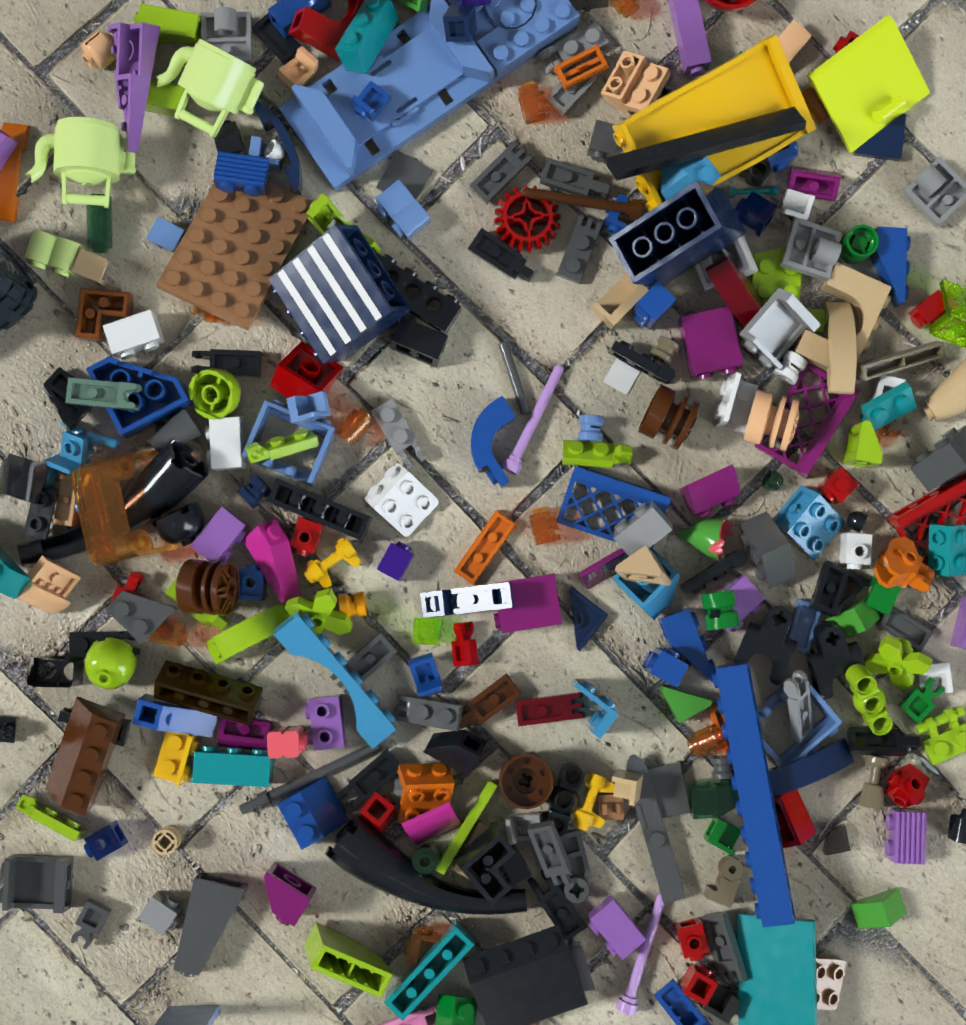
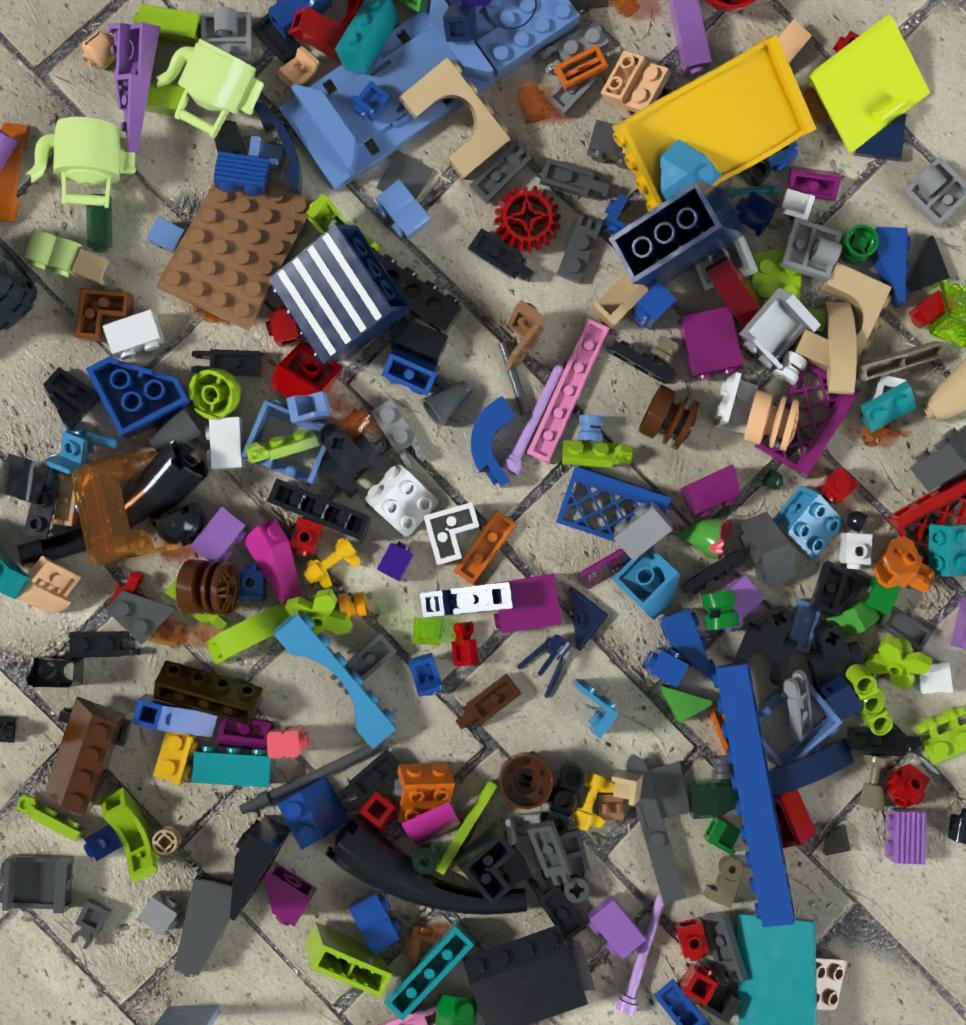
(101, 393): sand green plate -> none
(110, 663): lime cylinder -> none
(134, 832): none -> lime arch
(254, 491): dark blue wheel -> none
(255, 855): none -> black slope
(274, 150): white hinge -> none
(282, 327): none -> red brick
(326, 722): medium lavender brick -> none
(348, 457): none -> black piece
(375, 921): none -> blue brick
(410, 371): none -> blue brick
(430, 713): dark grey hinge -> none
(443, 527): none -> white brick
(445, 402): none -> dark grey piece
(447, 82): none -> tan arch
(456, 749): black slope -> none
(528, 324): none -> medium nougat bracket
(543, 526): clear orange brick -> none
(549, 709): dark red hinge -> none
(557, 648): none -> dark blue plant
(568, 391): none -> bright pink tile
(621, 376): white sticker -> none
(631, 208): reddish brown piece -> none
(643, 567): tan slope -> none
(705, 143): black tile -> none
(706, 740): clear orange brick -> none
(841, 698): none -> dark blue panel
(862, 446): lime tile -> none
(879, 909): bright green slope -> none
(918, 703): green plate -> none
(928, 268): none -> black tile

